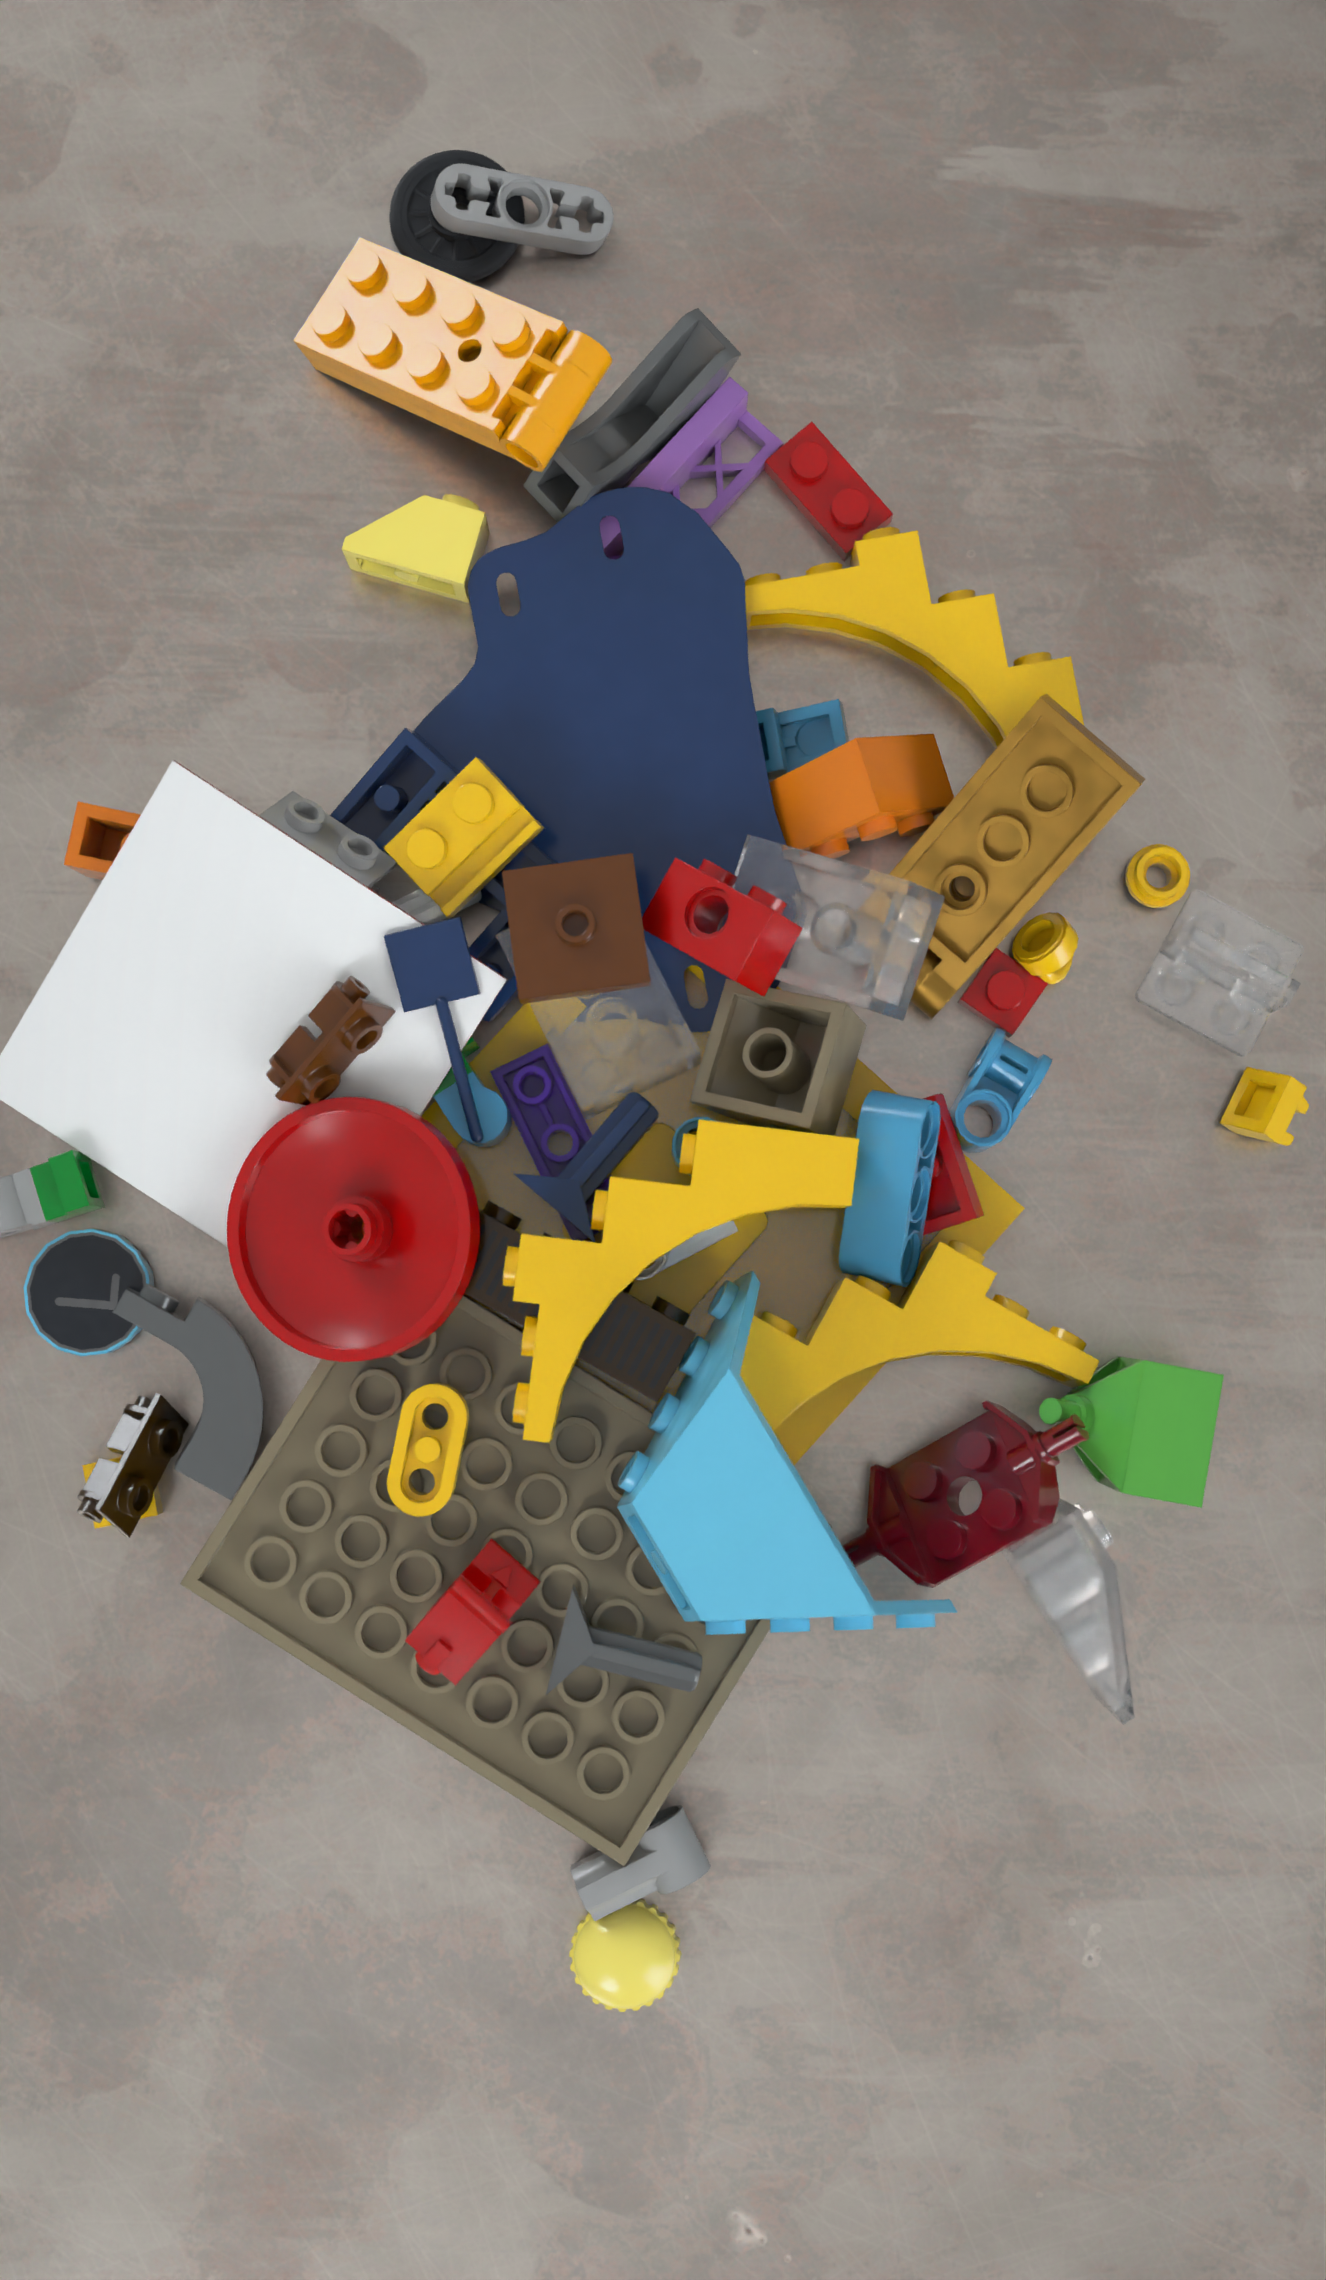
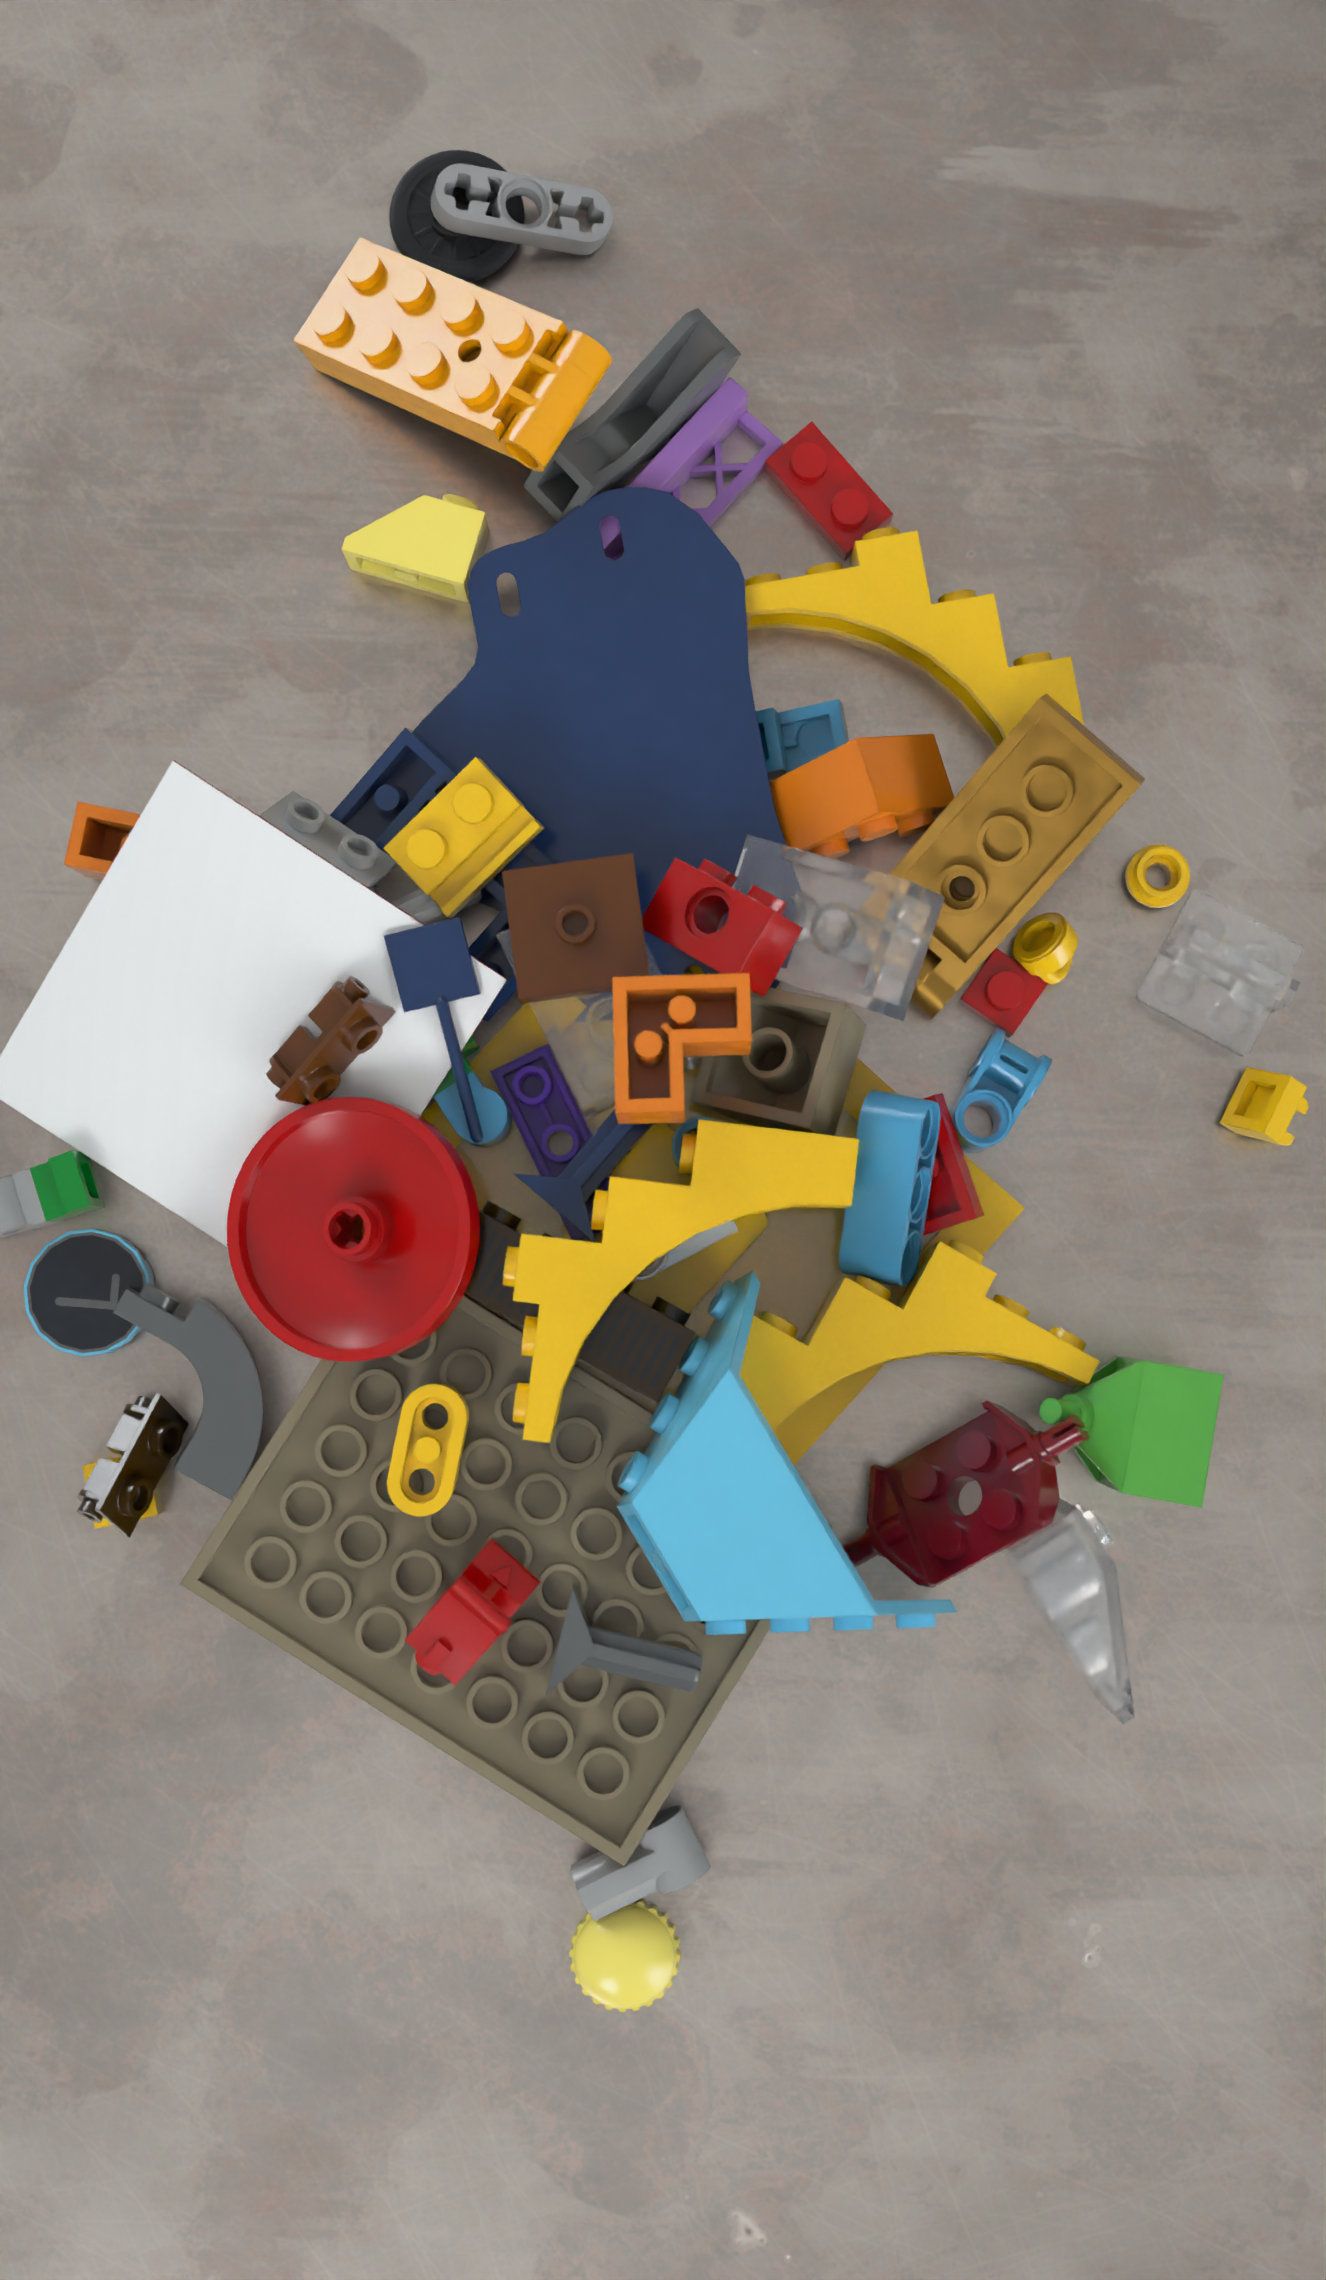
(663, 1022): none -> orange brick

